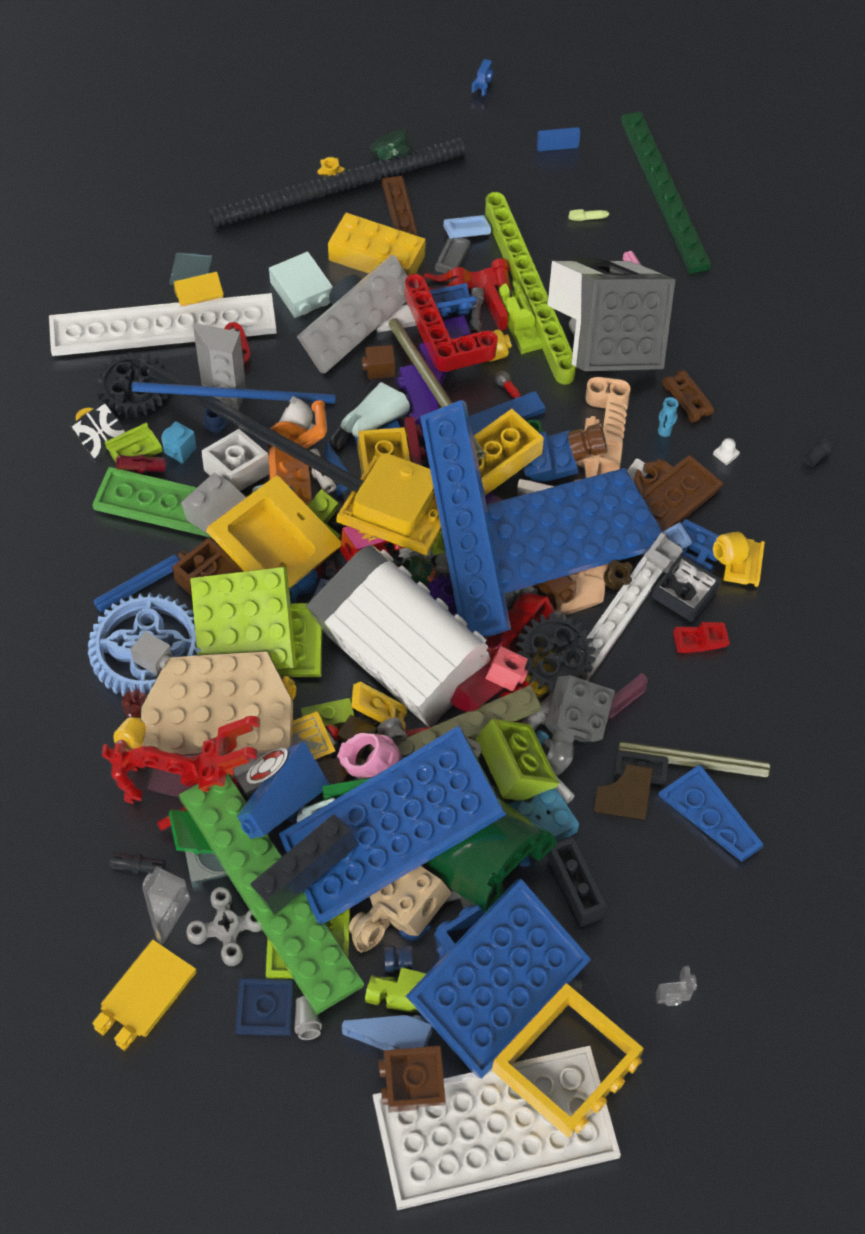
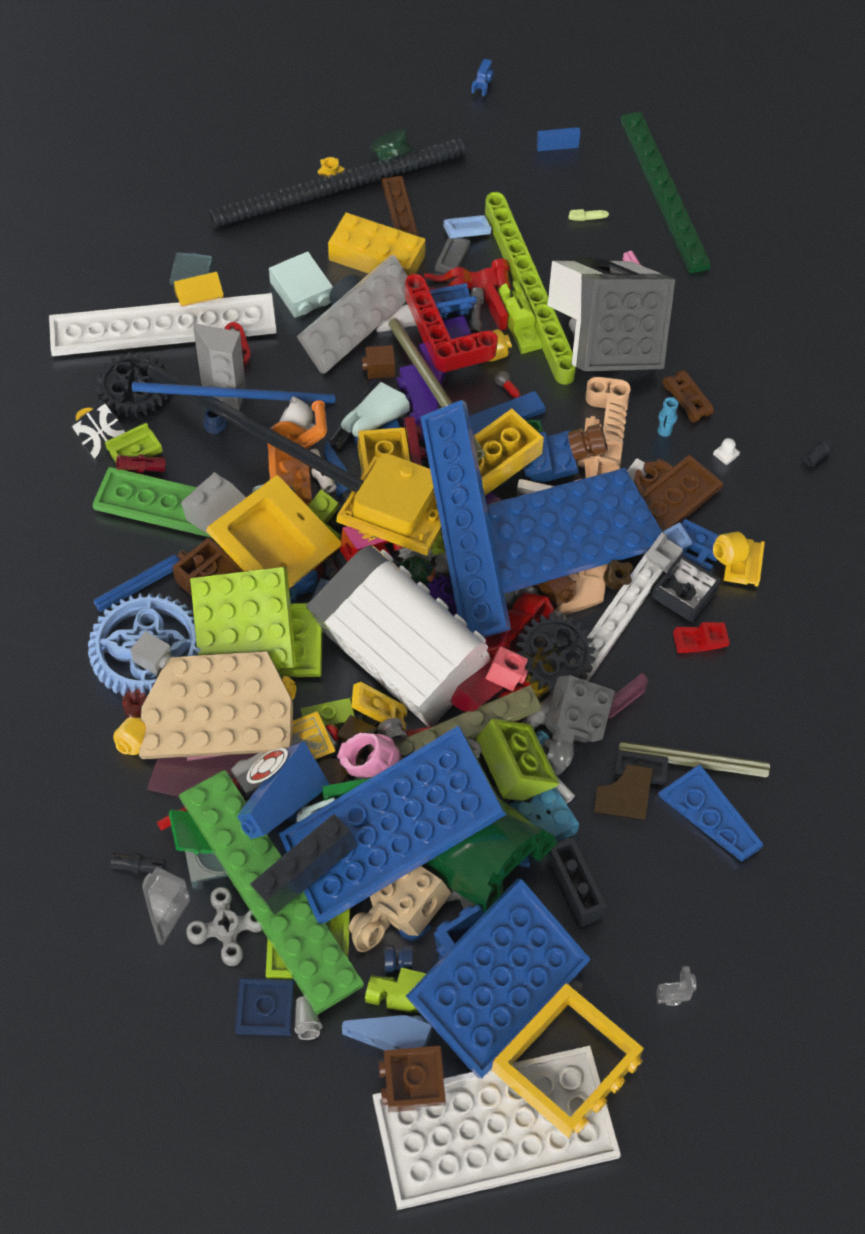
(144, 994): yellow tile -> none
(178, 442): dark azure brick -> none
(205, 768): red piece -> none
(236, 460): white brick -> none

